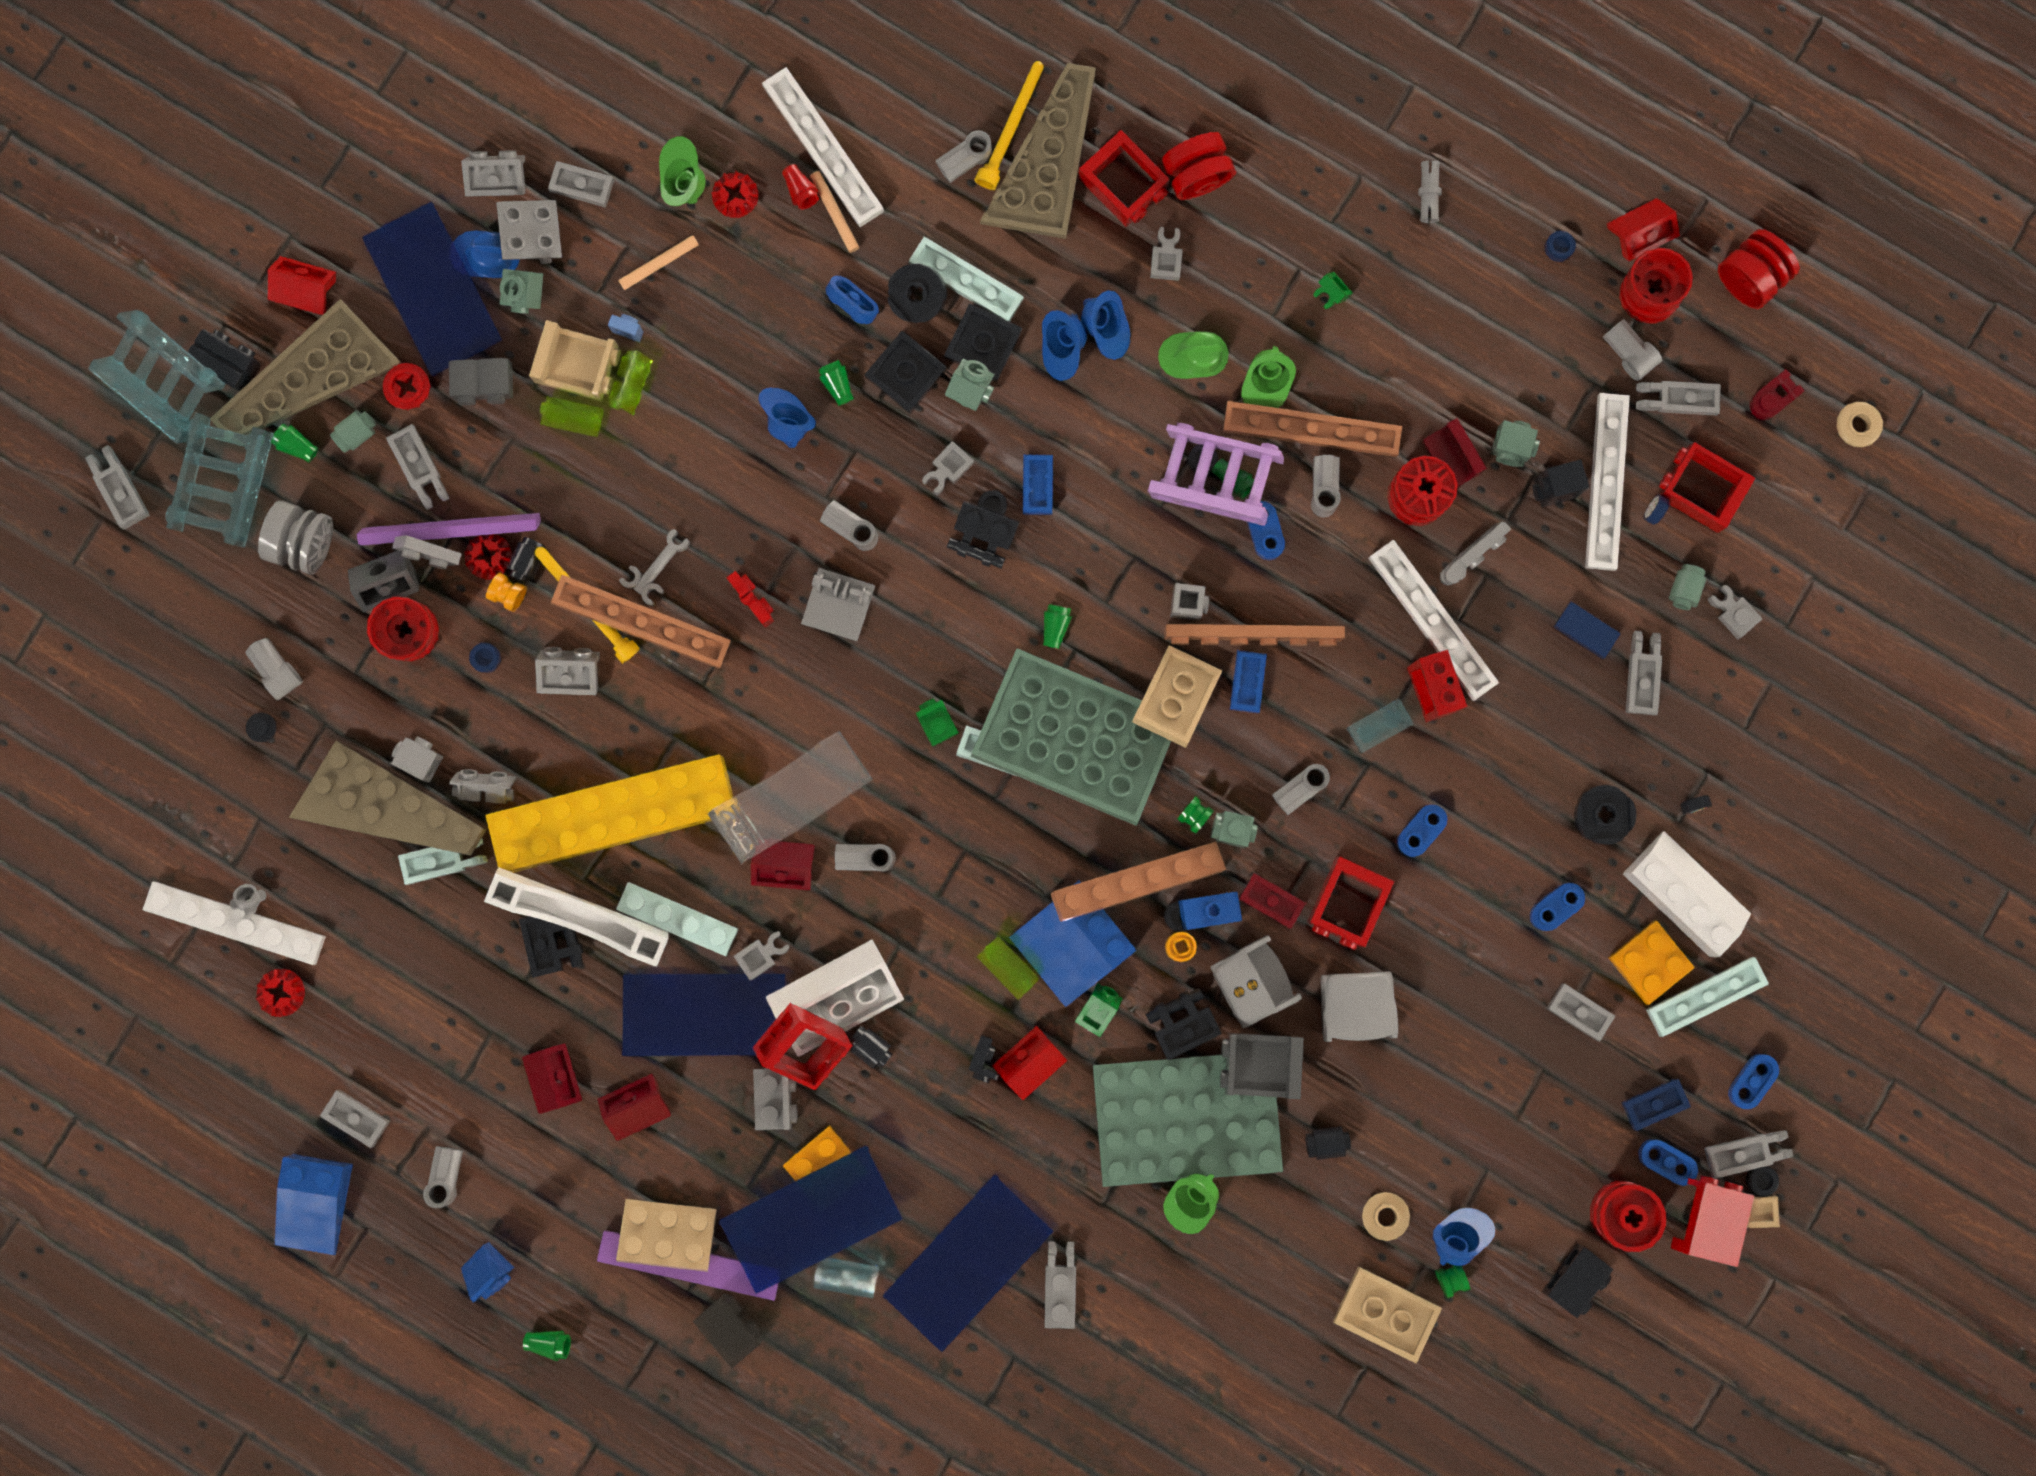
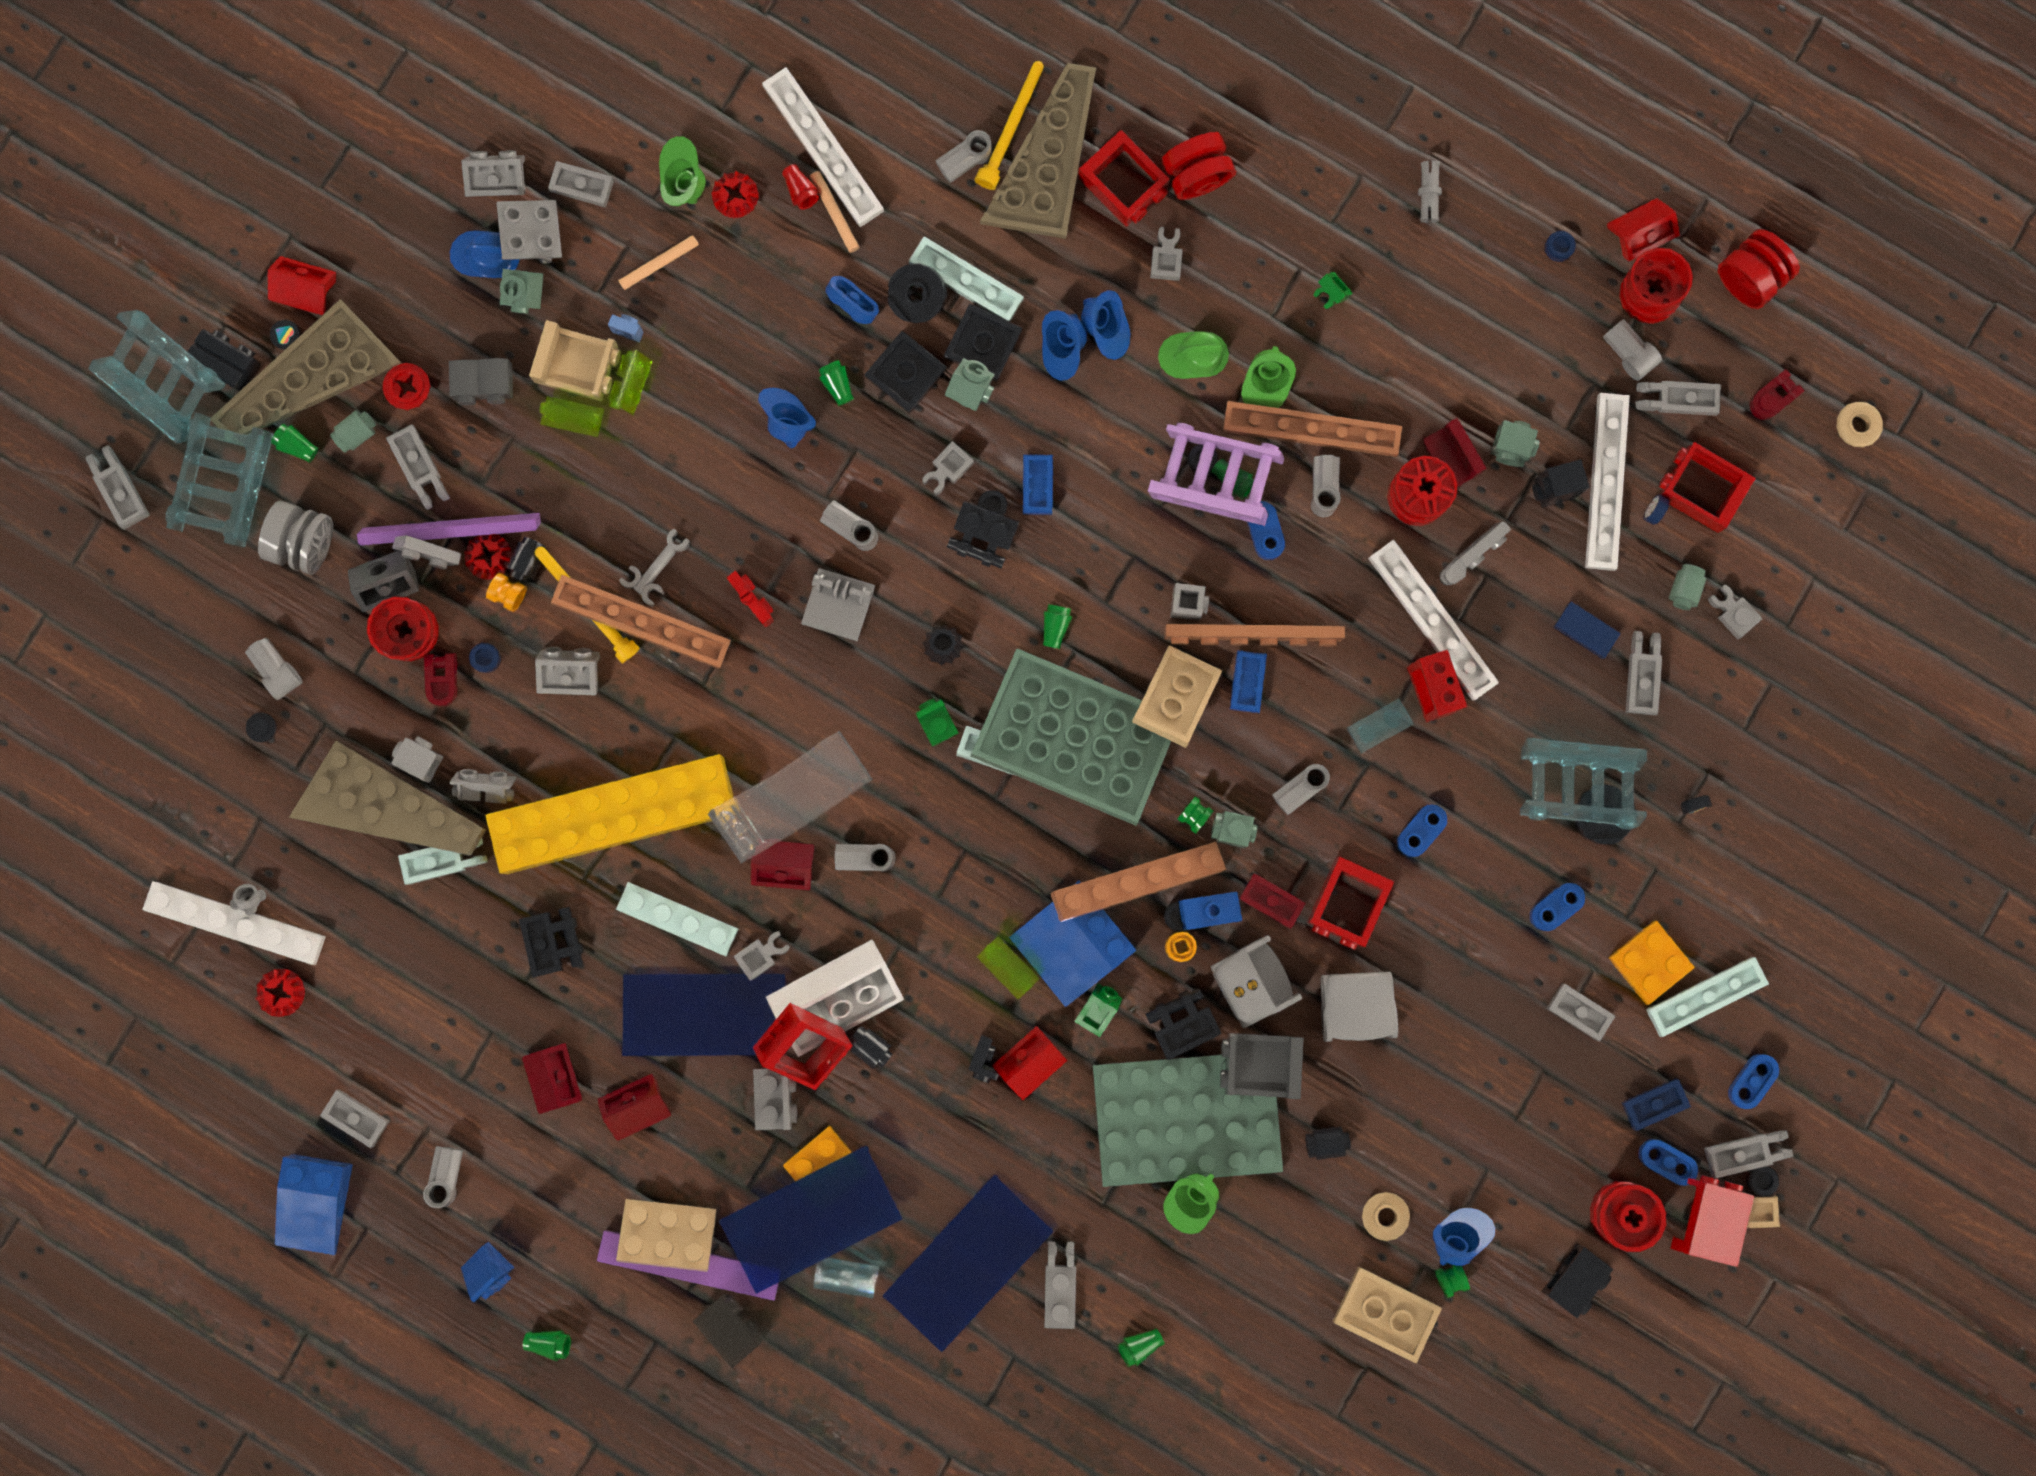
(284, 334): none -> black tile
(431, 288): clear blue window -> none
(441, 689): none -> dark red plate
(555, 906): white arch -> none
(943, 644): none -> black piece
(1140, 1346): none -> green cone
(1597, 758): none -> clear light blue fence
(1688, 895): white slope -> none

